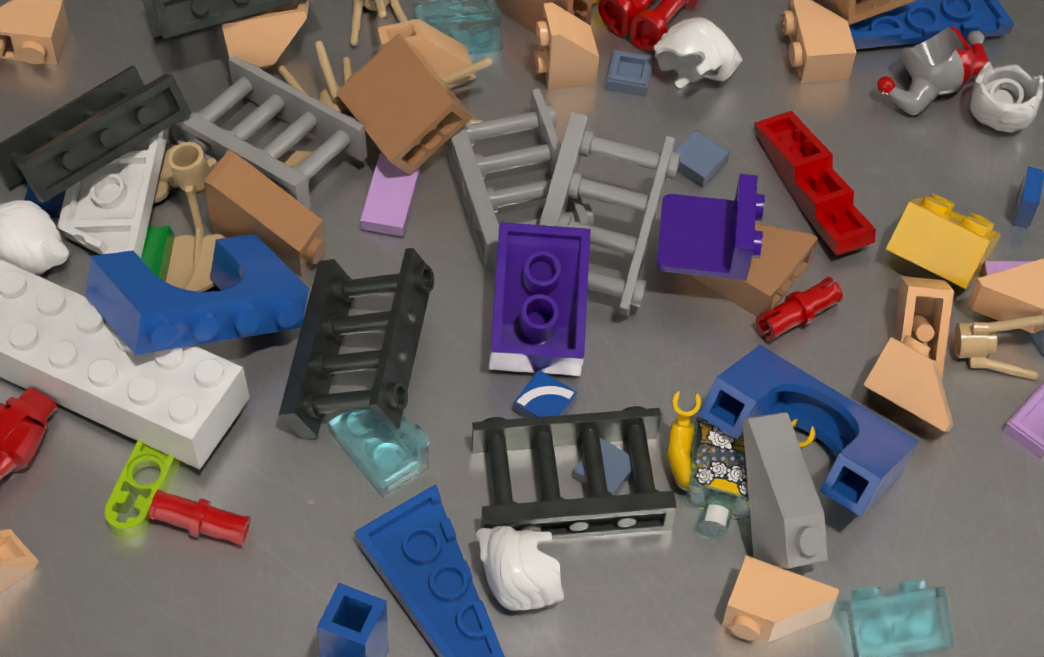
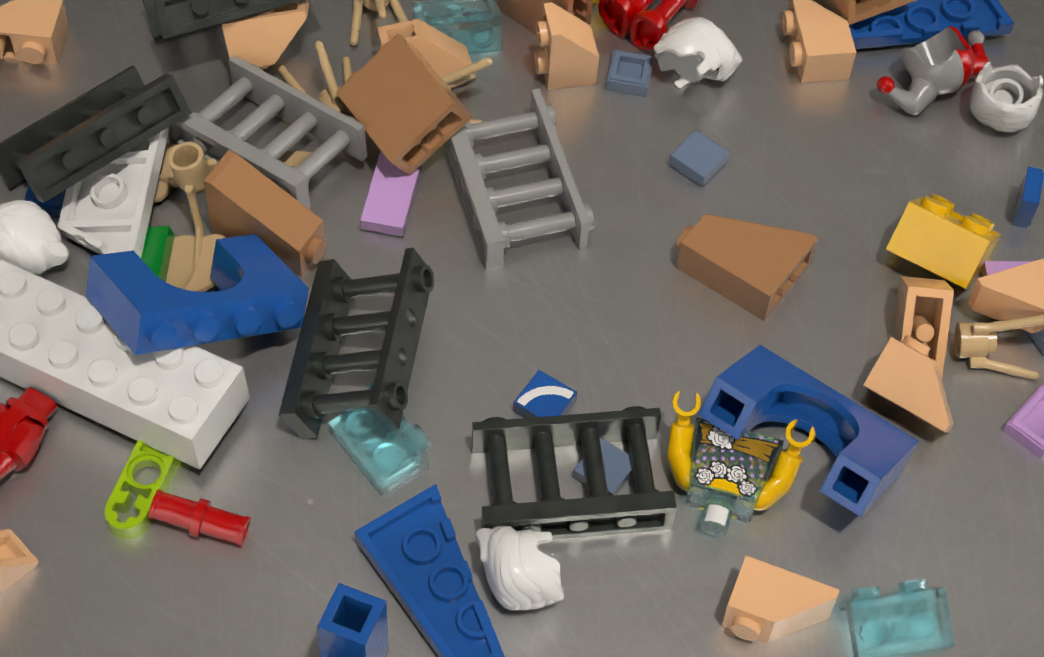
(540, 299): dark purple slope -> none
(569, 184): light grey fence -> none
(711, 233): dark purple bracket -> none
(782, 495): light grey slope -> none
(799, 308): red pin -> none
(813, 183): red slope -> none

